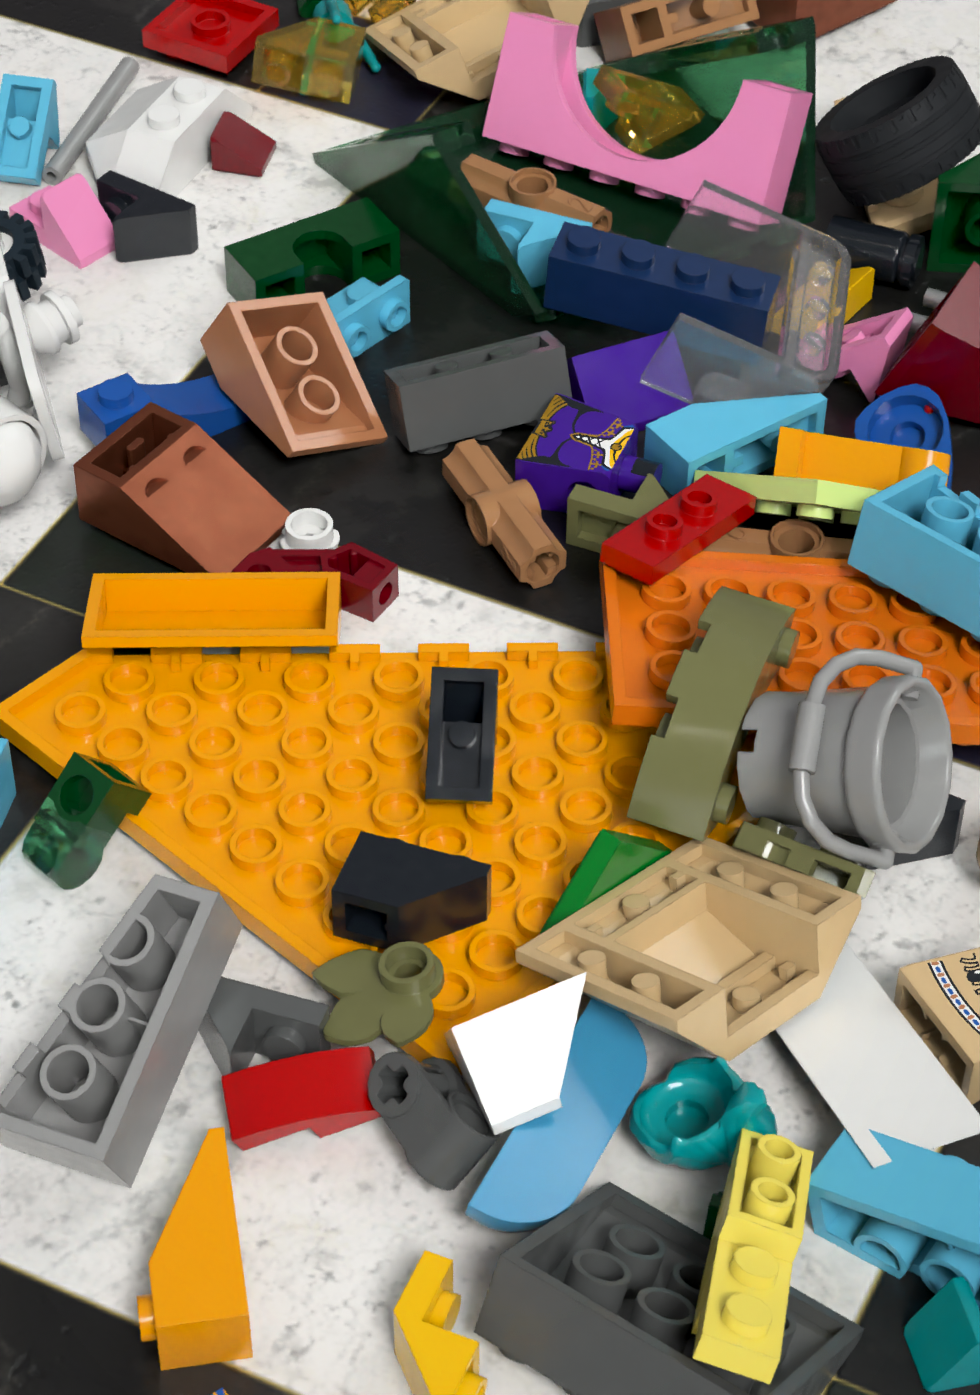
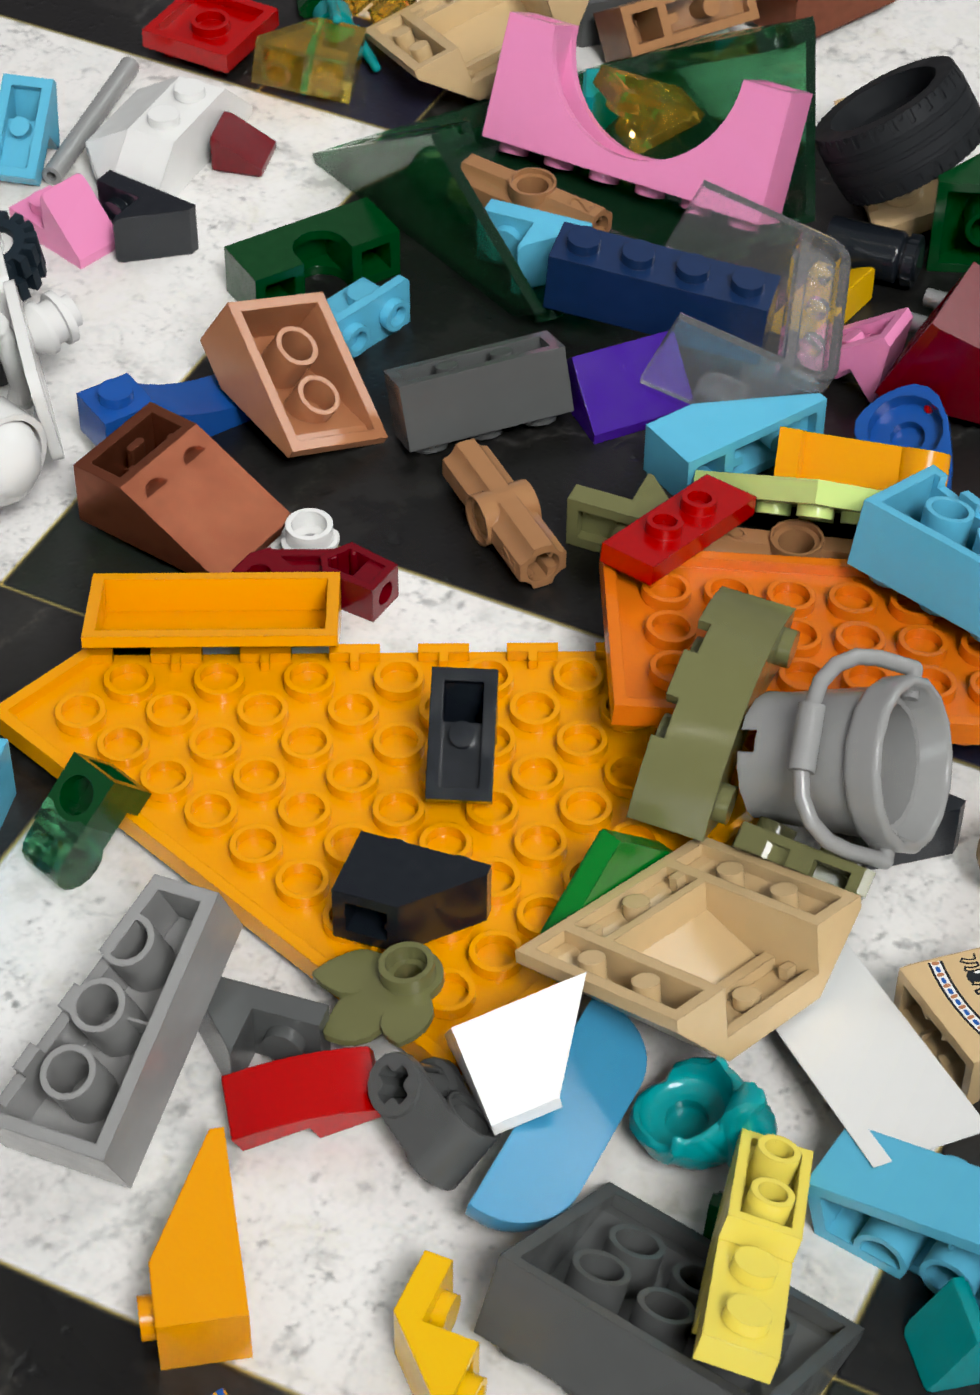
(583, 448): dark purple torso -> none

